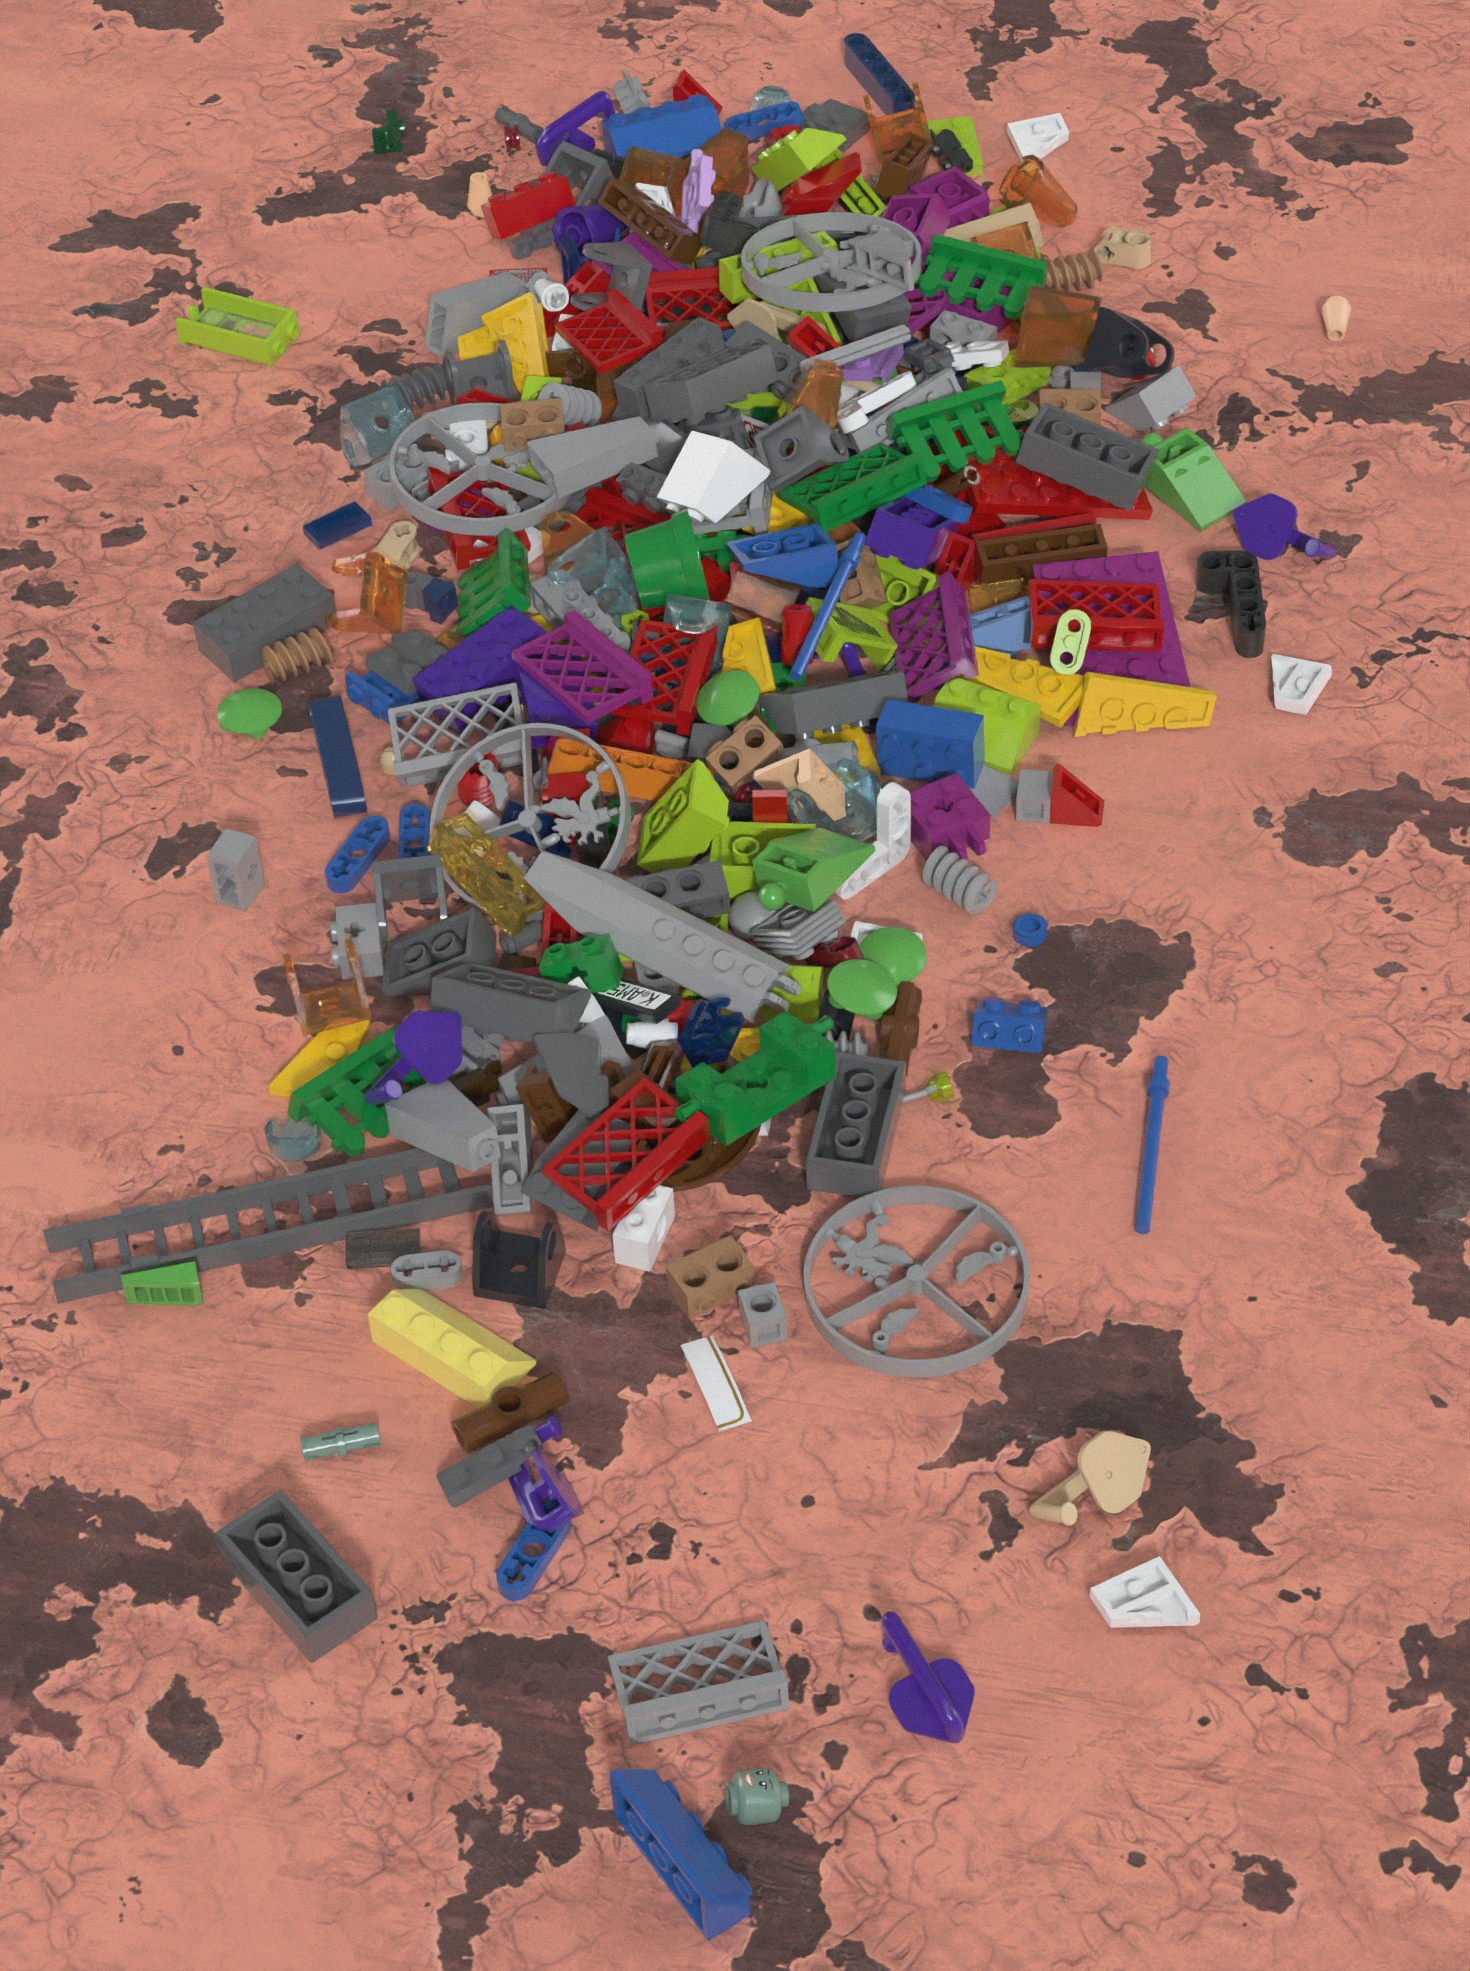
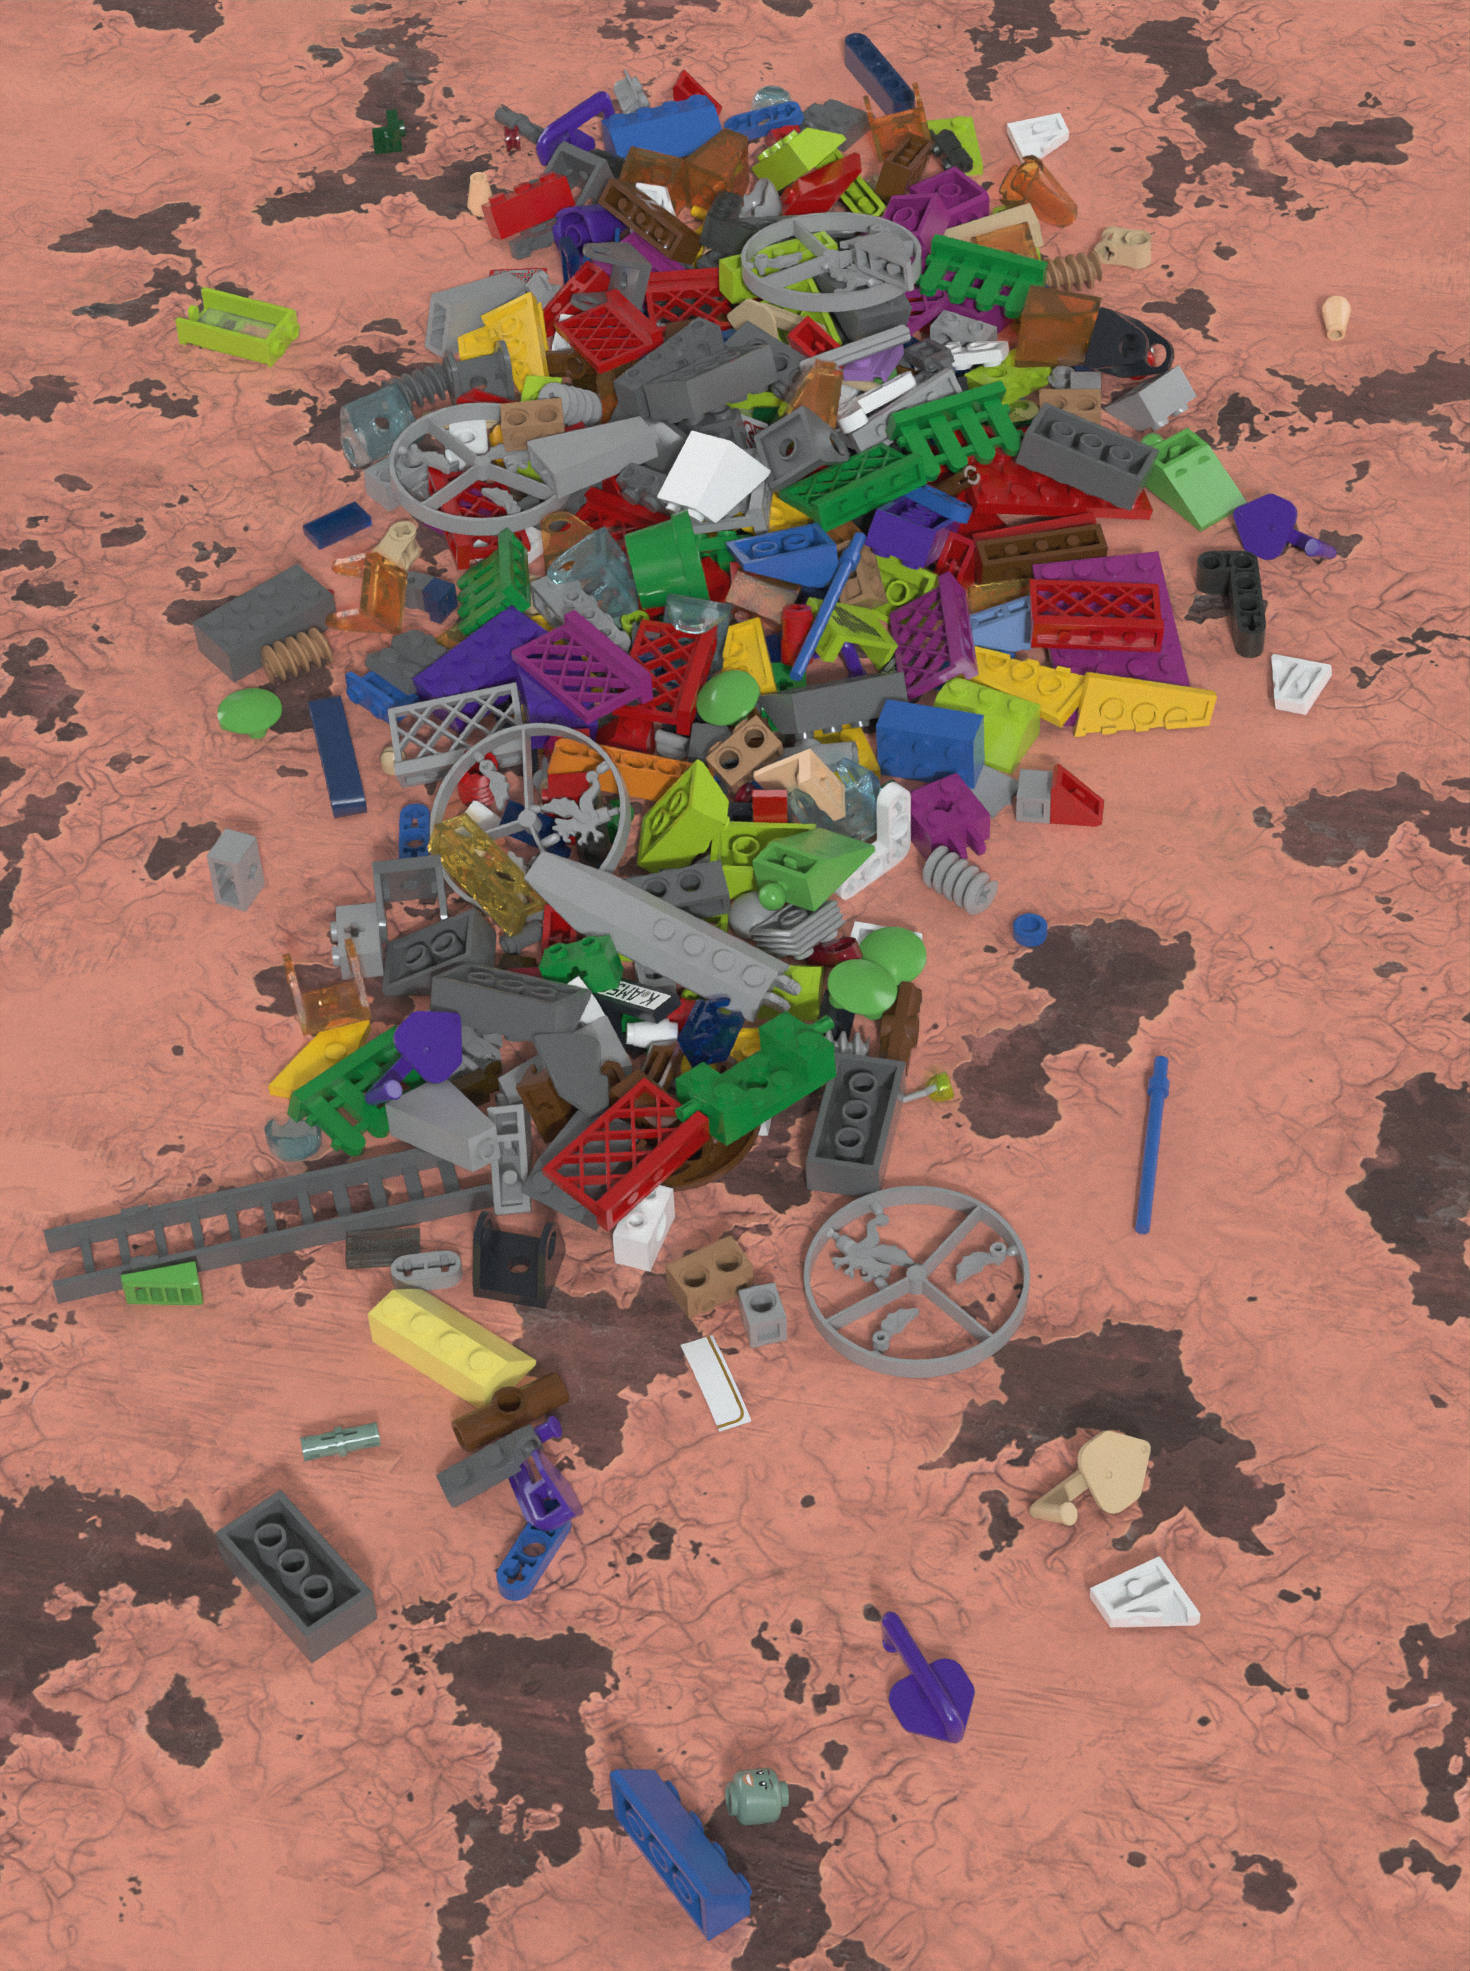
(357, 867): blue beam -> none
(551, 294): white cone -> none
(697, 190): lavender plate -> none
(705, 1704): light grey fence -> none
(1009, 1025): blue bracket -> none
(1070, 642): lime plate -> none

